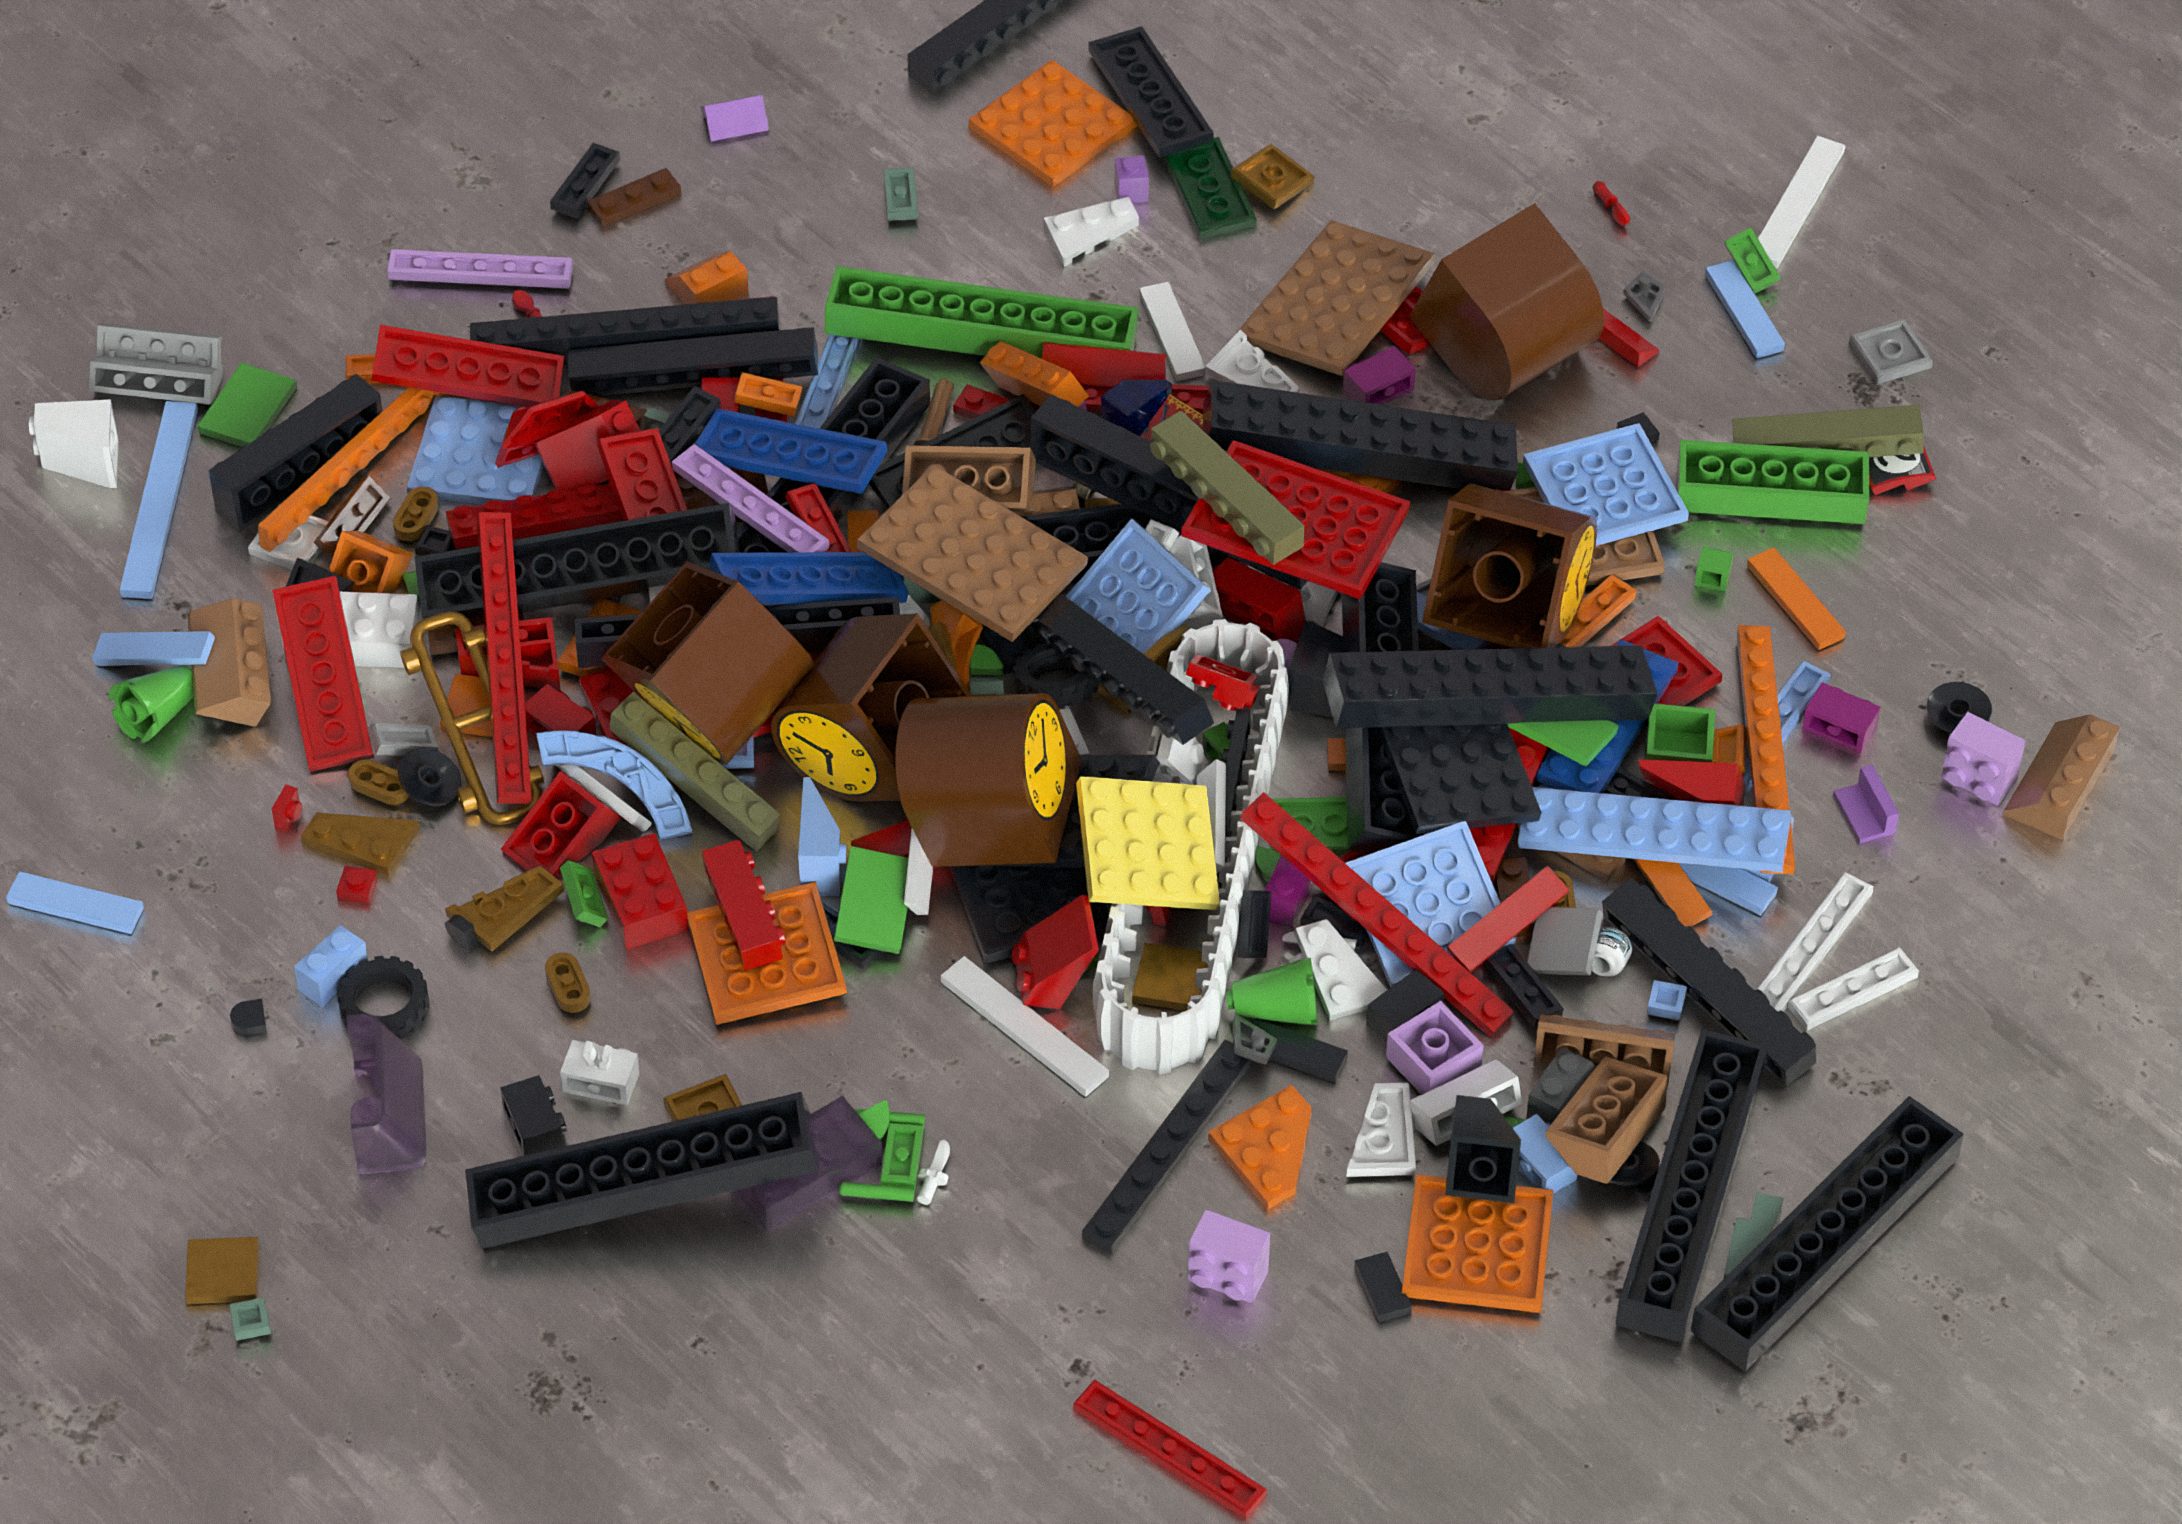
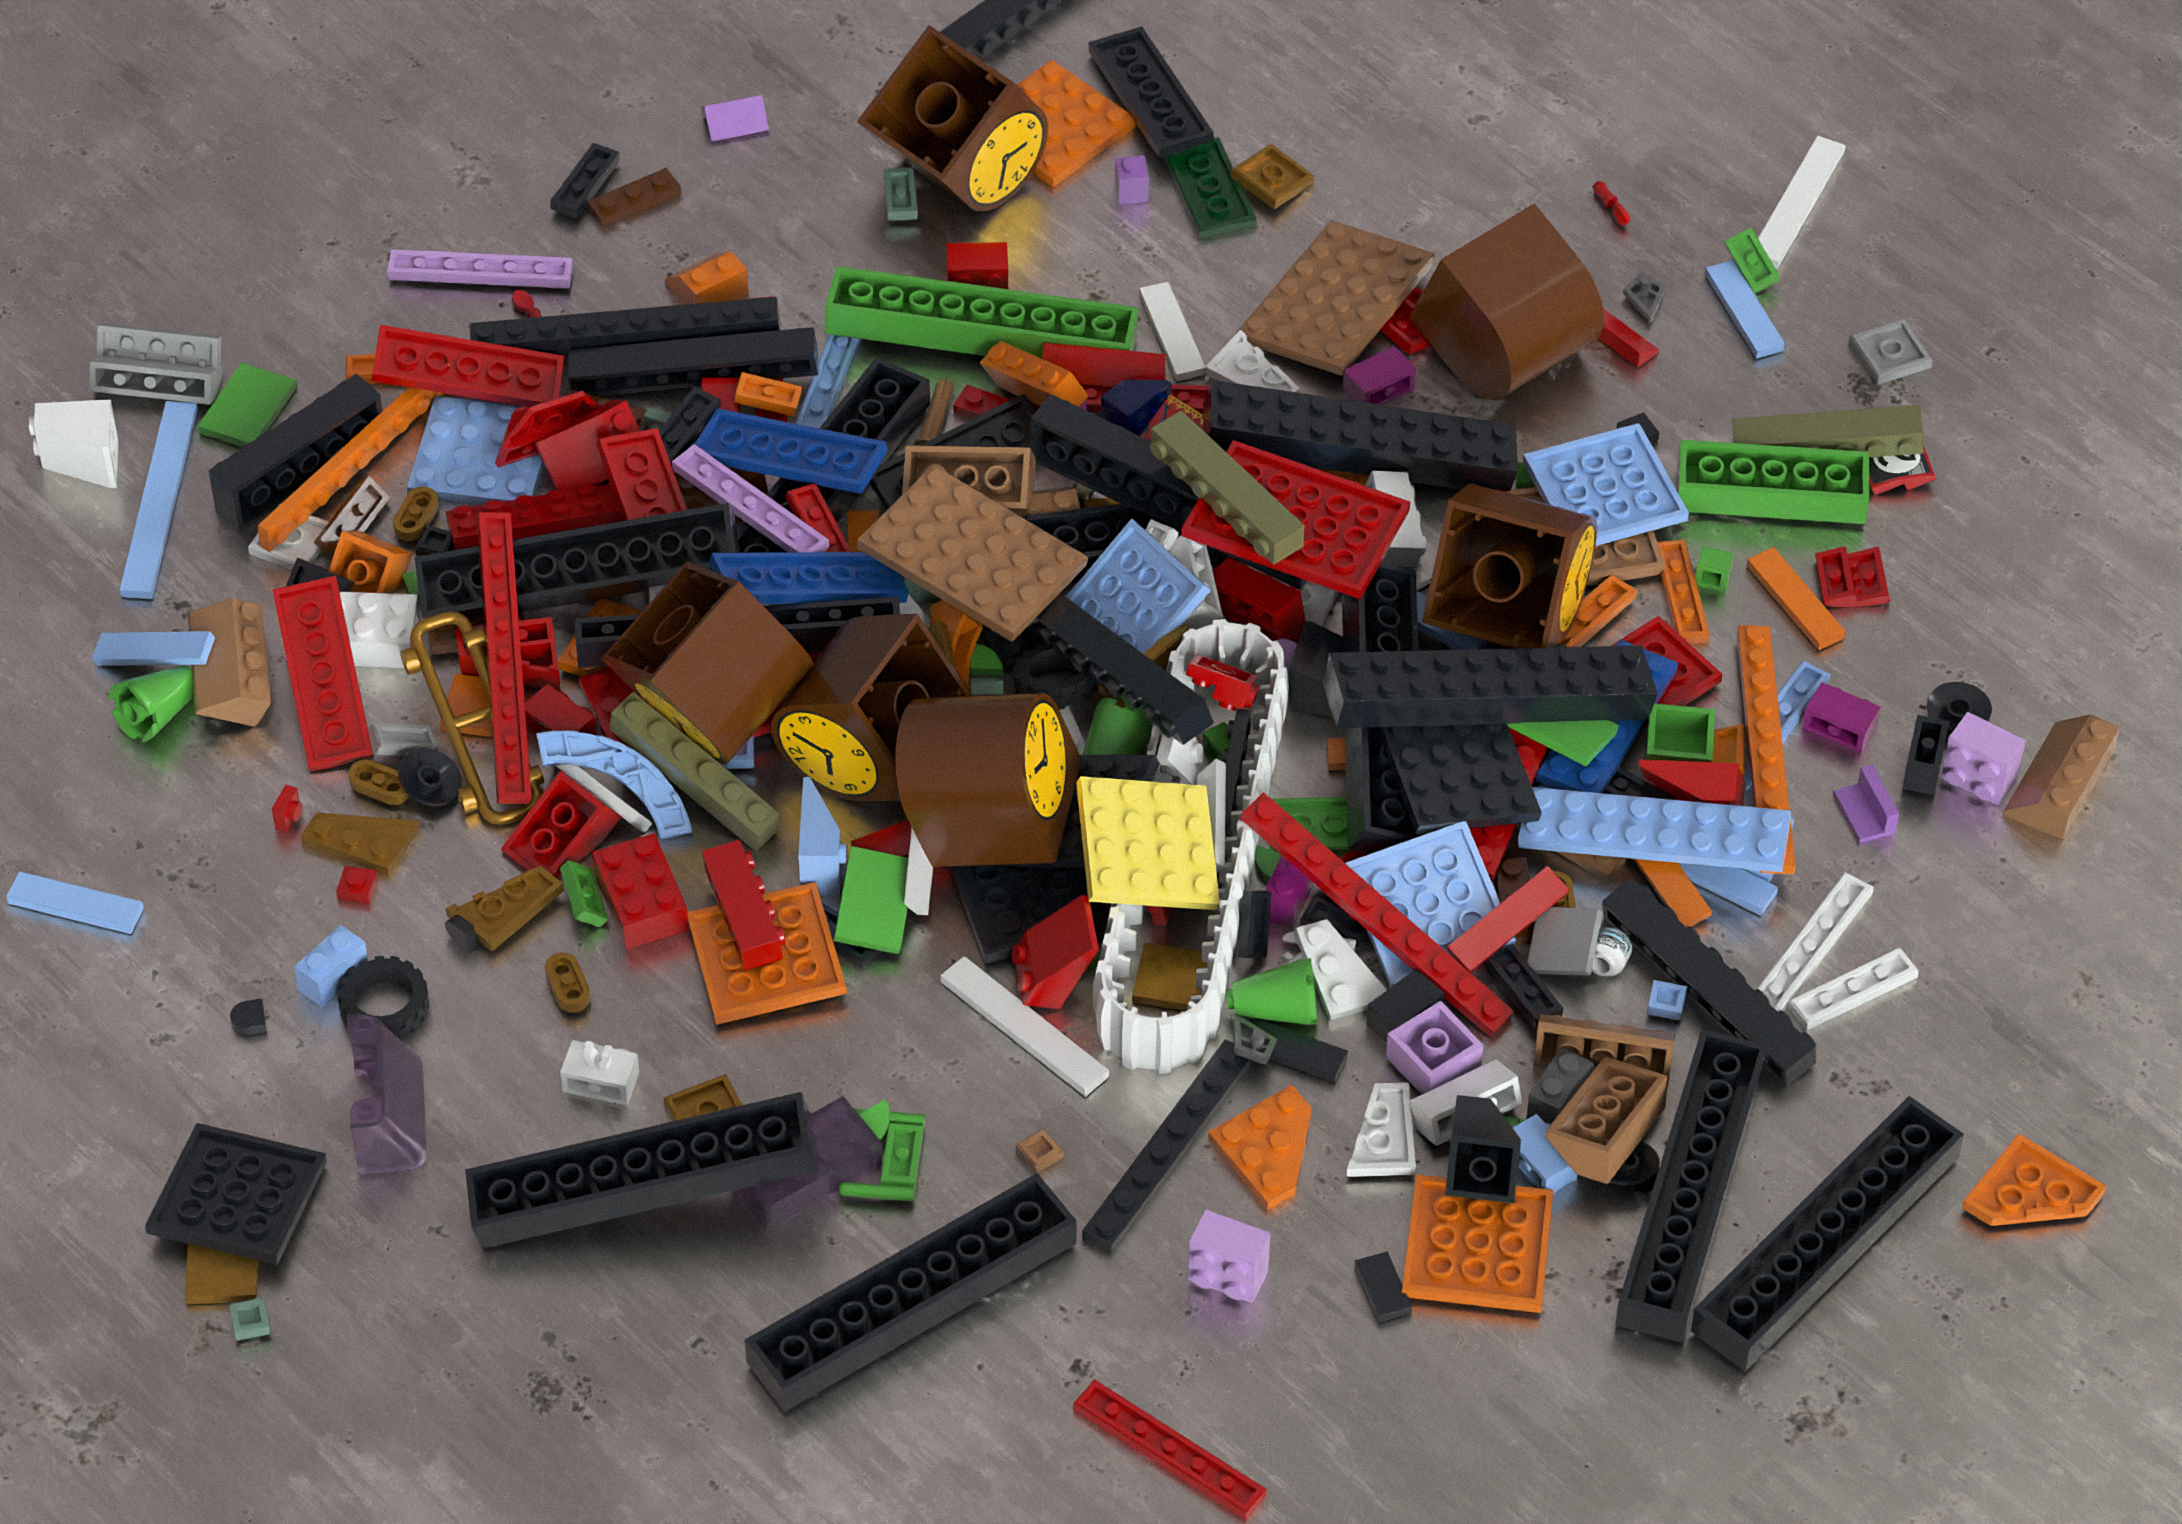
(236, 1193): none -> black plate
(533, 1116): black brick -> none
(910, 1292): none -> black brick
(934, 1177): white piece -> none
(958, 122): none -> reddish brown brick
(978, 264): none -> red brick
(1039, 1151): none -> medium nougat tile
(1086, 227): white wing -> none
(1117, 731): none -> bright green cone
(1408, 542): none -> white brick
(1682, 593): none -> orange tile
(1752, 1232): sand green slope -> none
(1852, 578): none -> red slope
(1925, 754): none -> black brick
(2031, 1187): none -> orange plate

